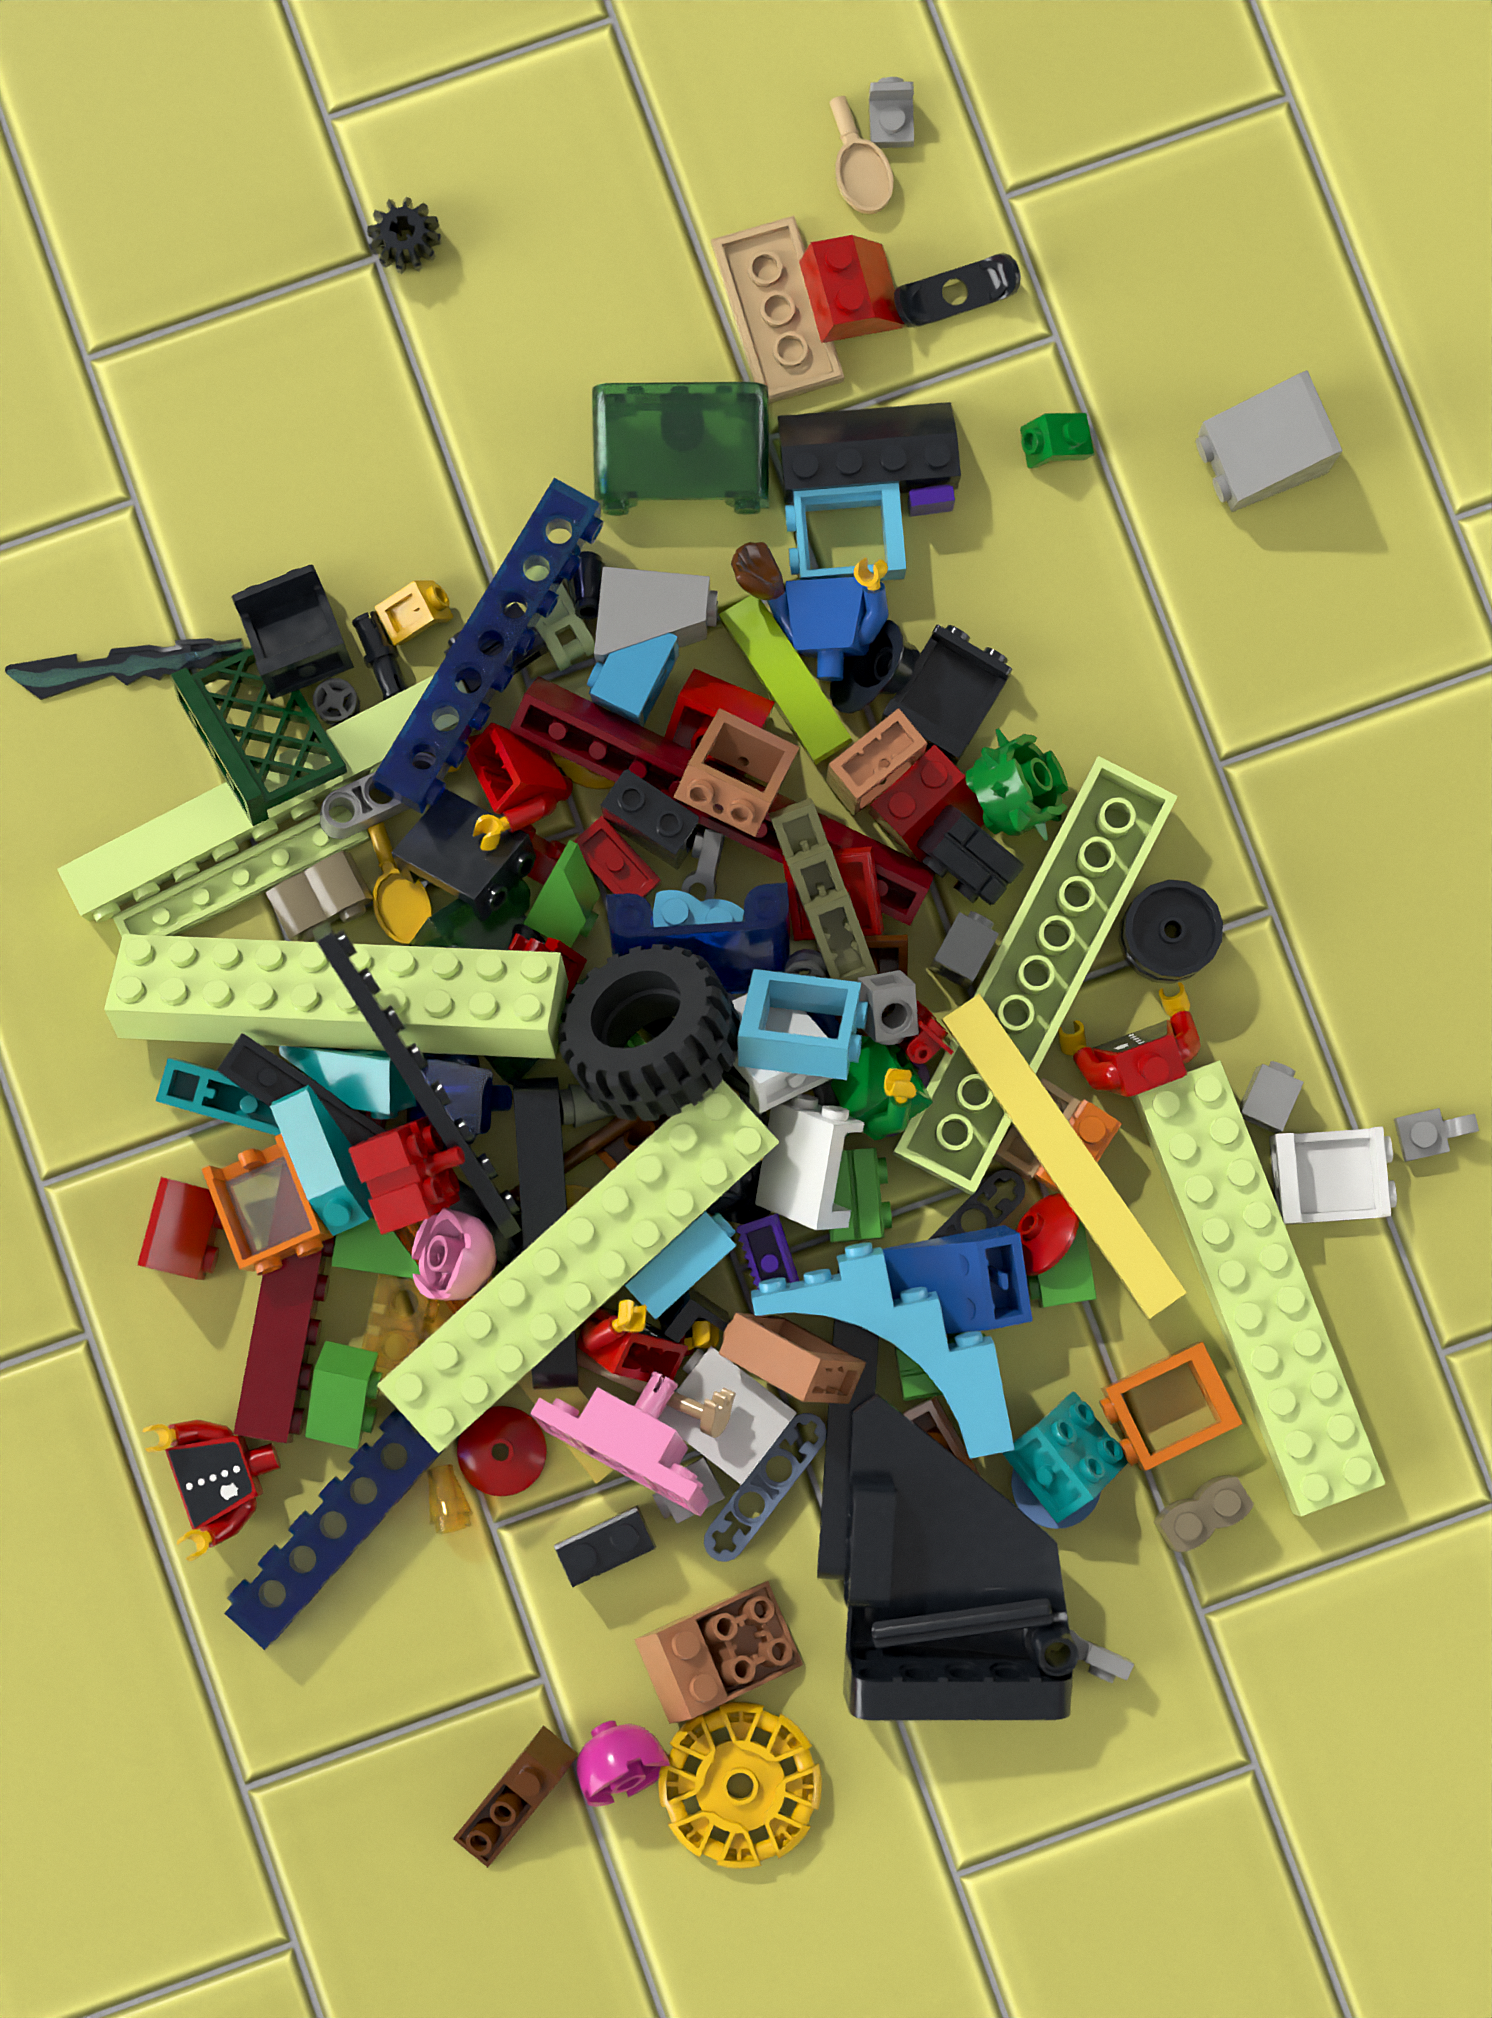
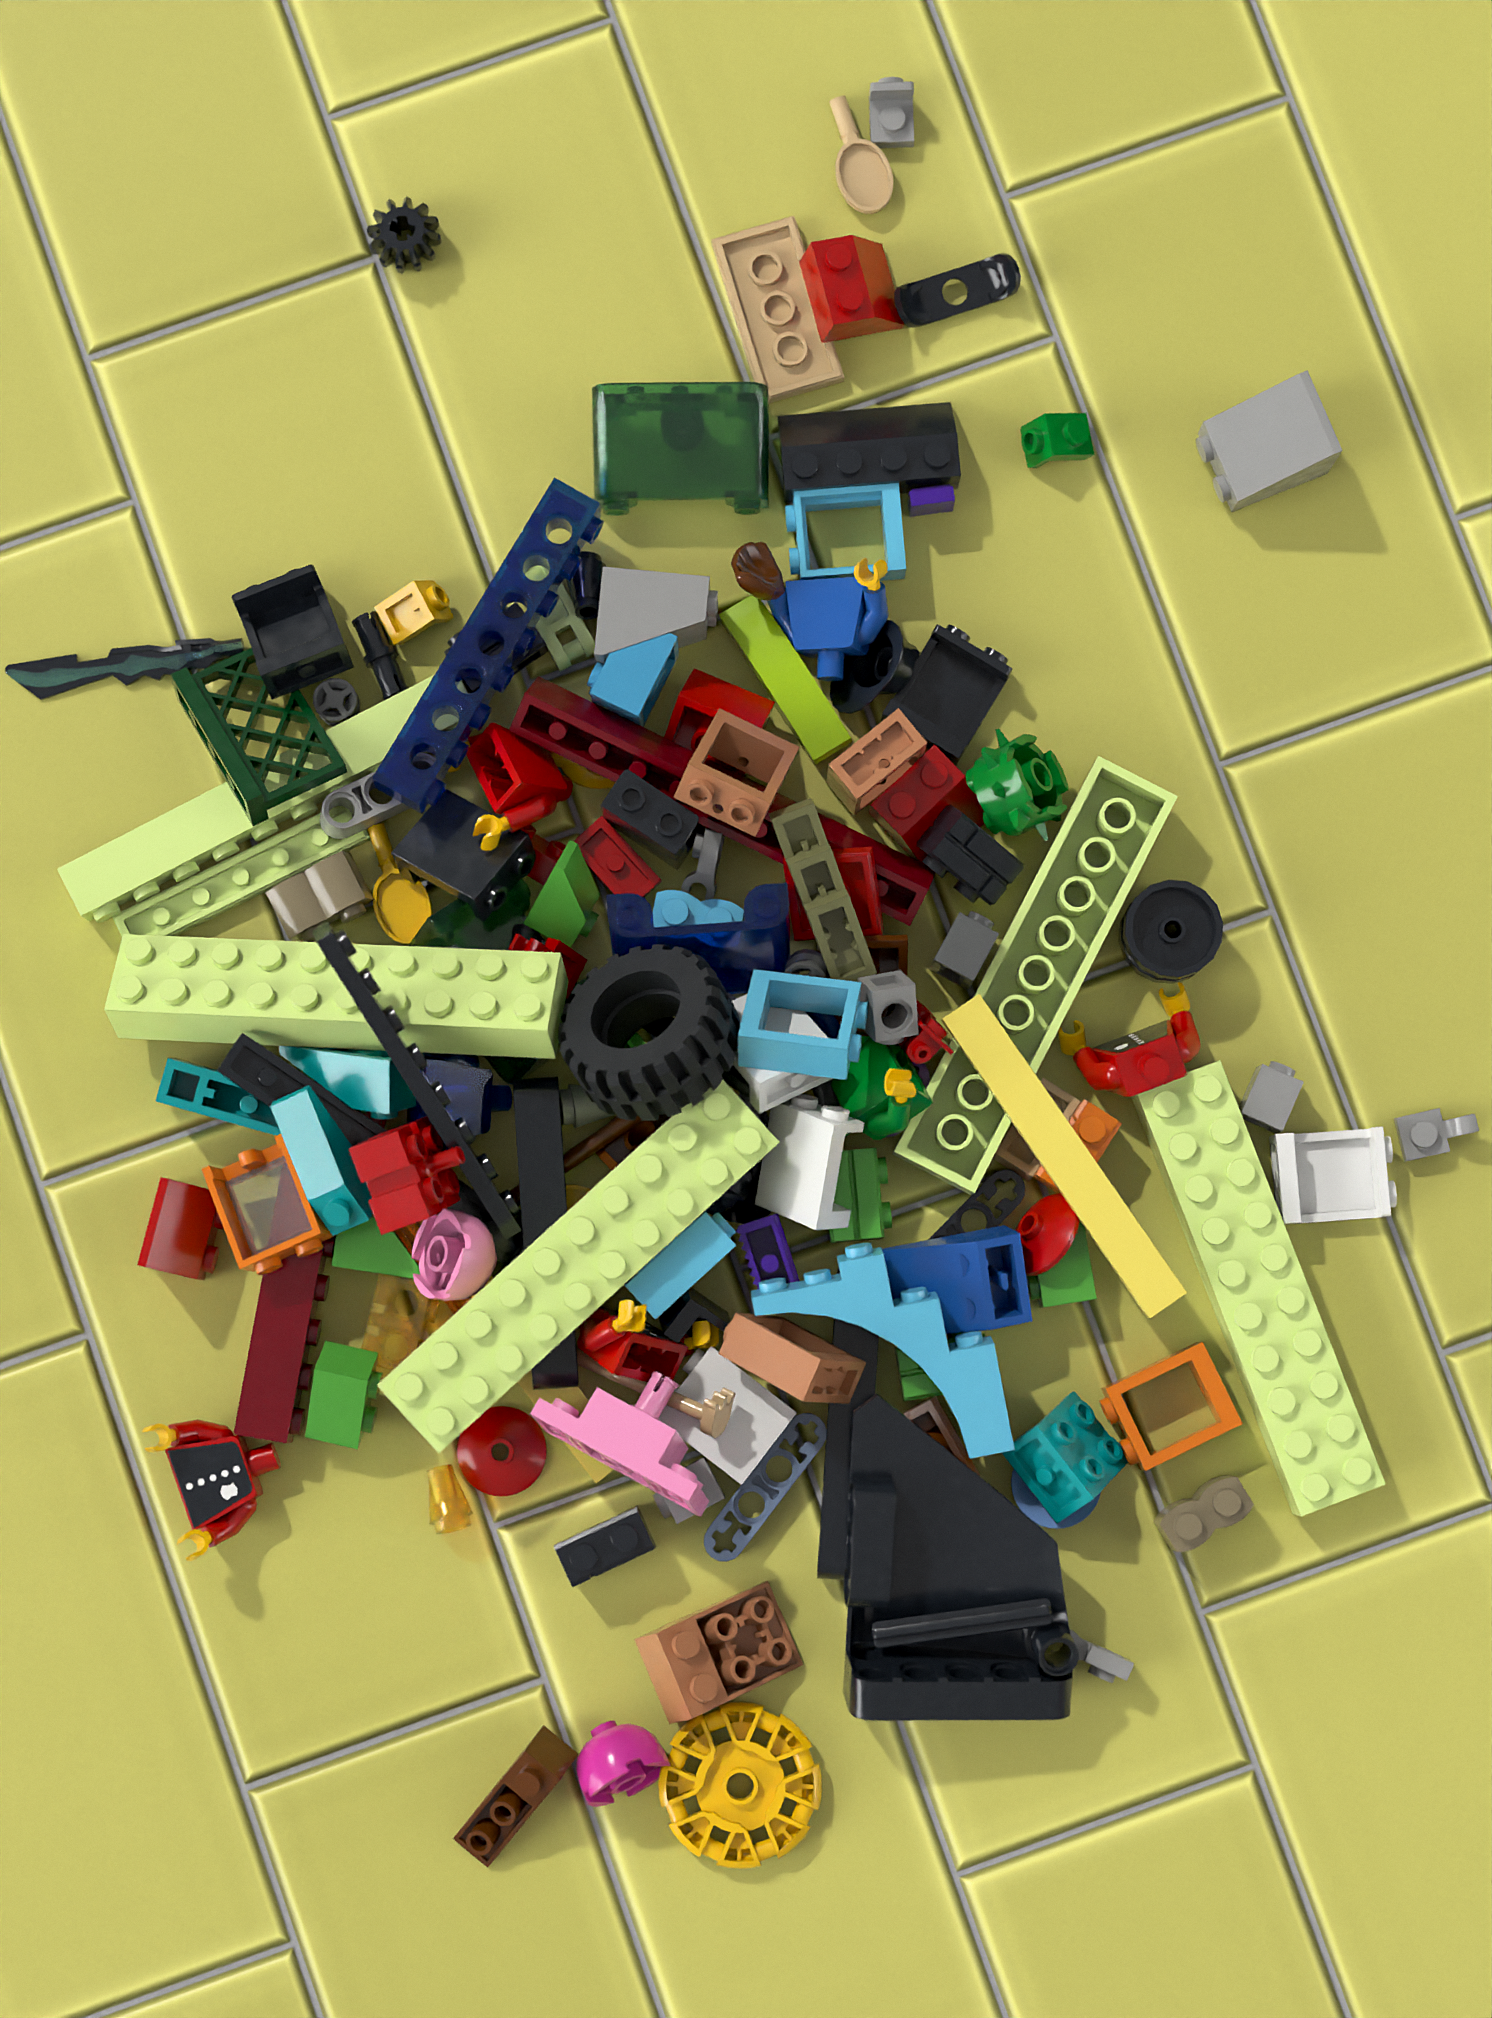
(268, 1621): clear blue brick -> none

